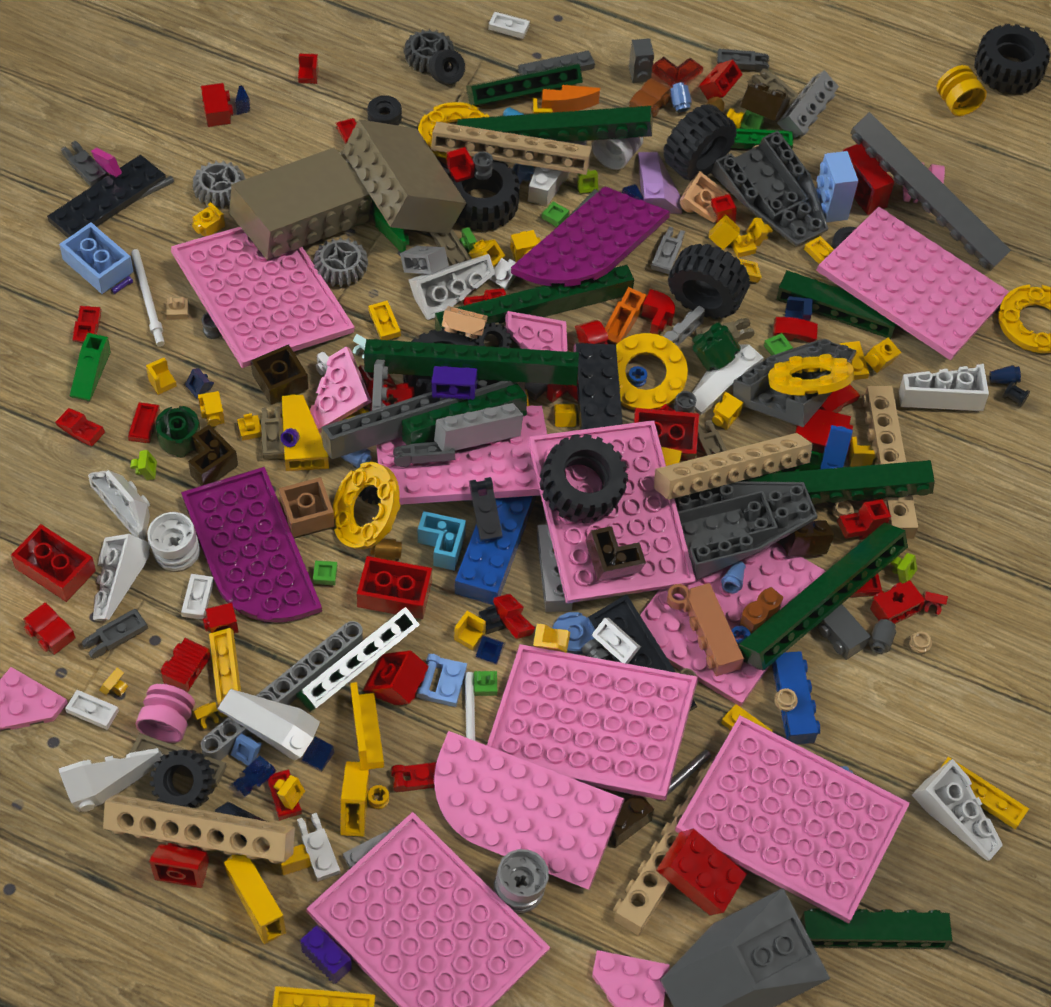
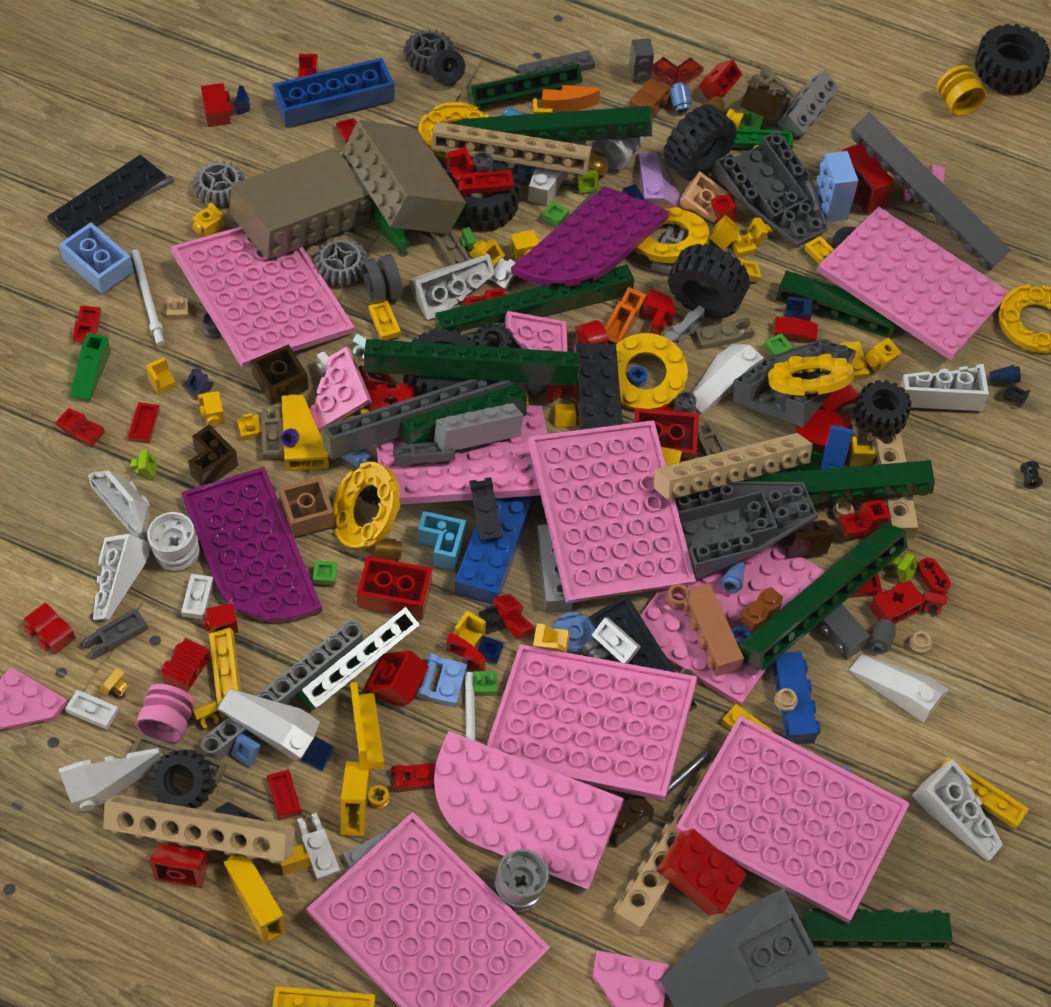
(53, 562): red brick -> none
(84, 164): dark grey hinge -> none
(106, 161): dark pink tile -> none
(128, 280): dark purple piece -> none
(176, 430): dark green brick -> none
(255, 773): clear blue plate -> none
(289, 791): yellow tile -> none
(326, 954): dark purple brick -> none
(333, 92): none -> blue brick
(379, 391): light grey hinge -> none
(382, 279): none -> dark grey wheel
(388, 104): black tyre -> none
(424, 260): light grey brick -> none
(454, 382): dark purple brick -> none
(464, 321): light nougat slope -> none
(471, 656): none -> red slope
(484, 182): none -> red plate
(509, 25): white plate -> none
(594, 455): black tyre -> none
(598, 163): none -> pearl gold piece
(609, 559): dark brown brick -> none
(668, 253): none -> yellow plate
(715, 347): dark green brick -> none
(727, 411): yellow brick -> none
(744, 59): dark grey hinge -> none
(879, 421): none -> black tyre
(906, 688): none -> white wedge
(934, 576): none -> red beam
(1024, 468): none -> black bush

